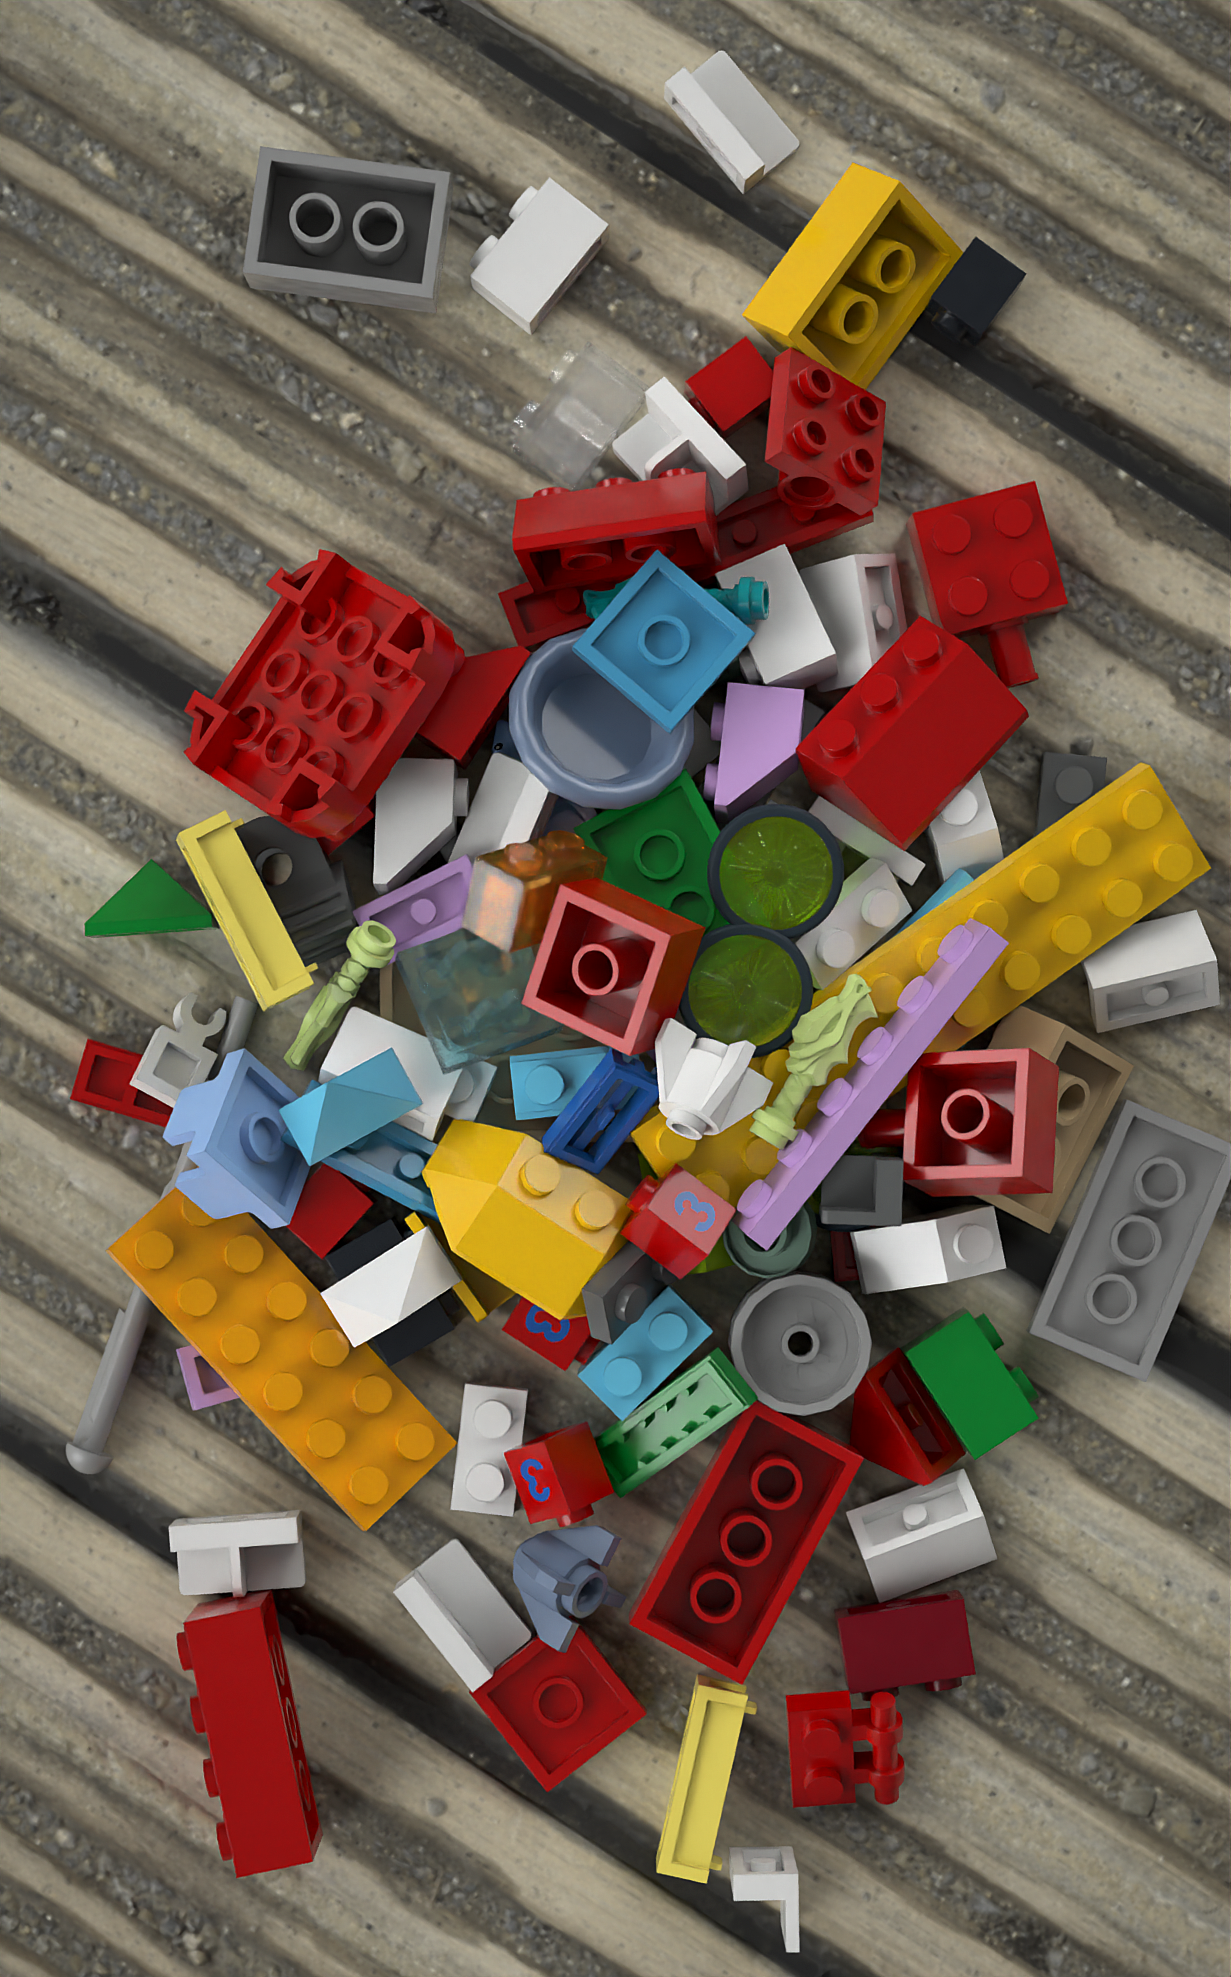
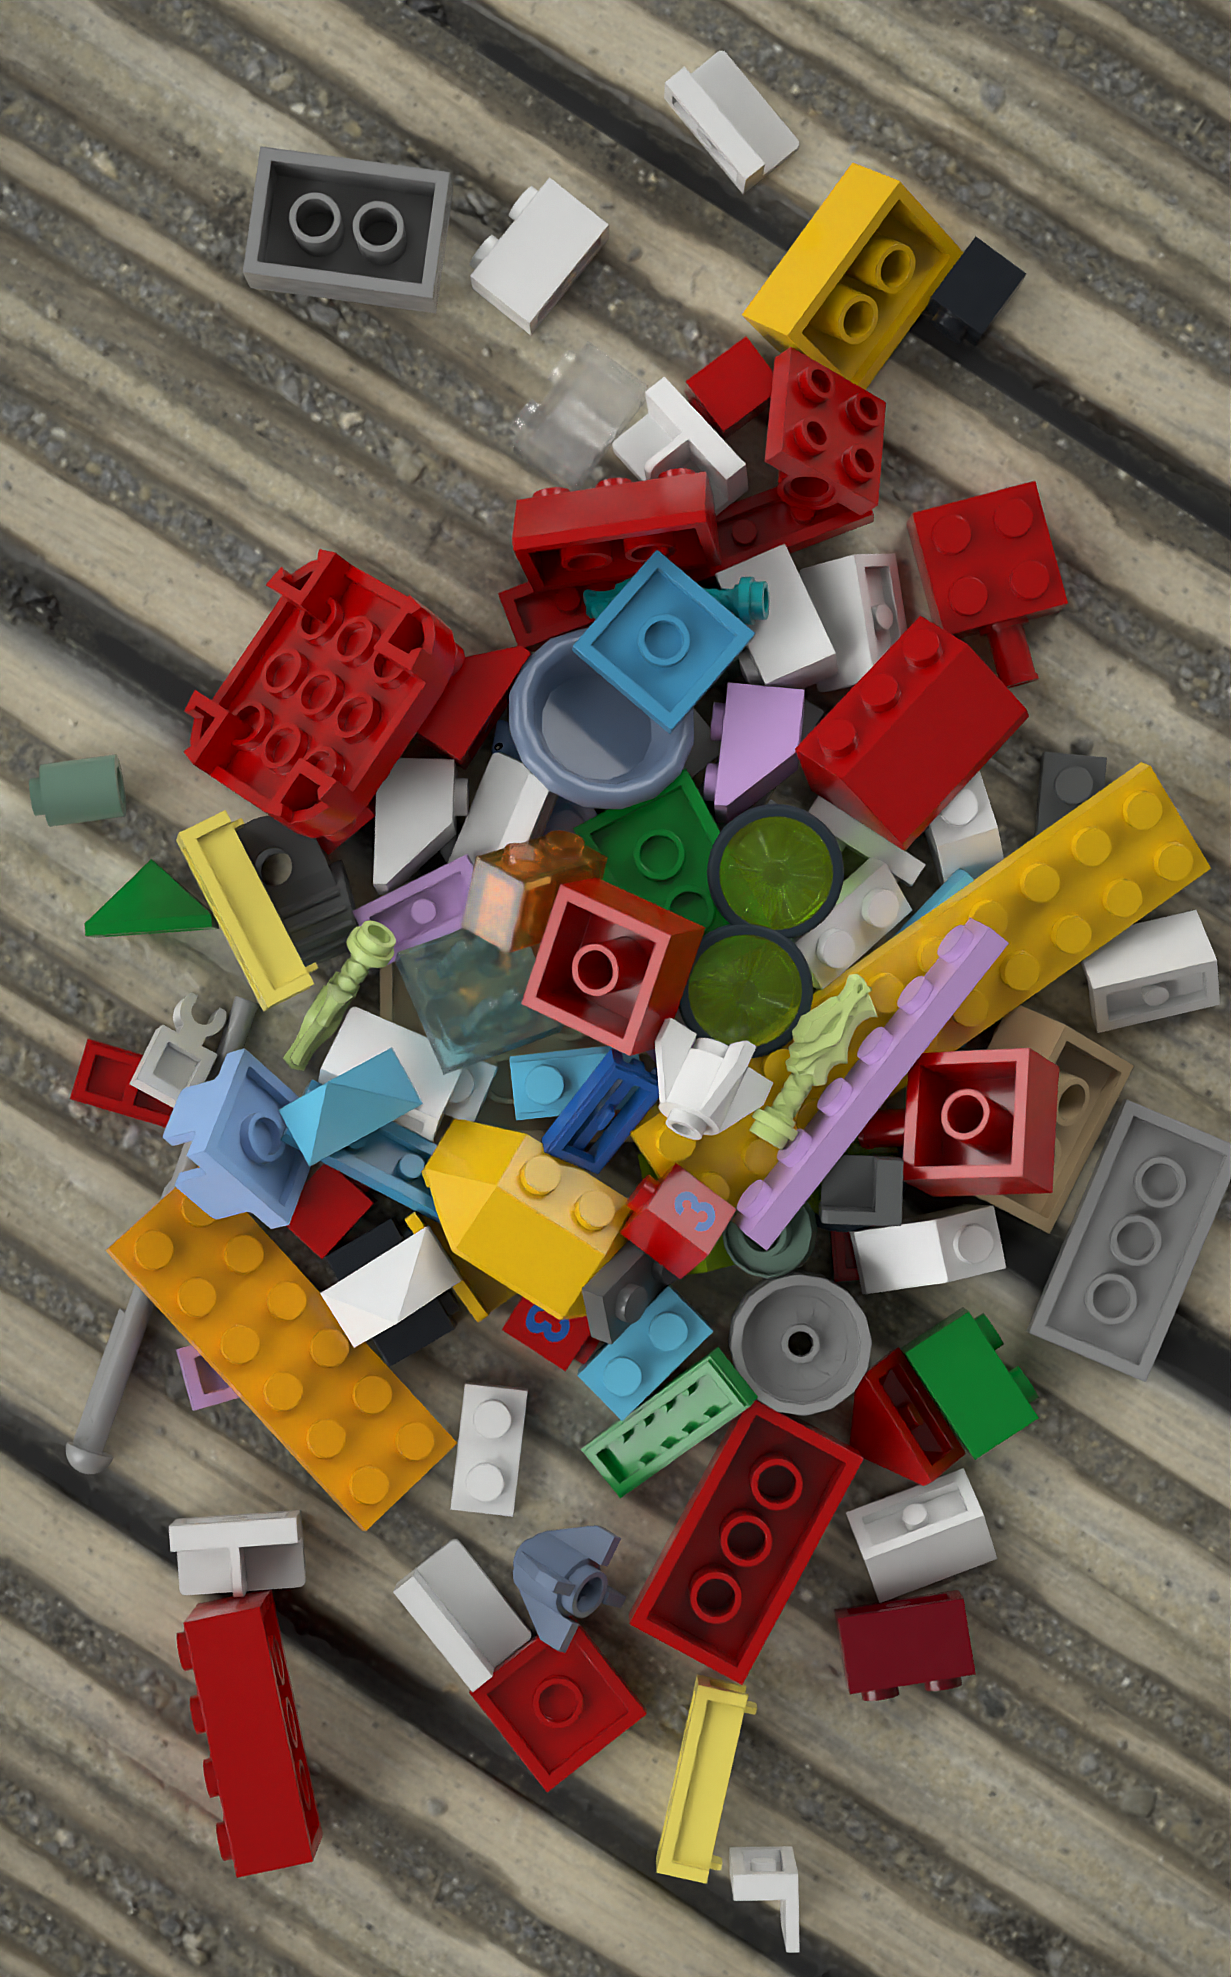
(79, 790): none -> sand green brick
(559, 1475): red brick -> none
(823, 1754): red plate -> none

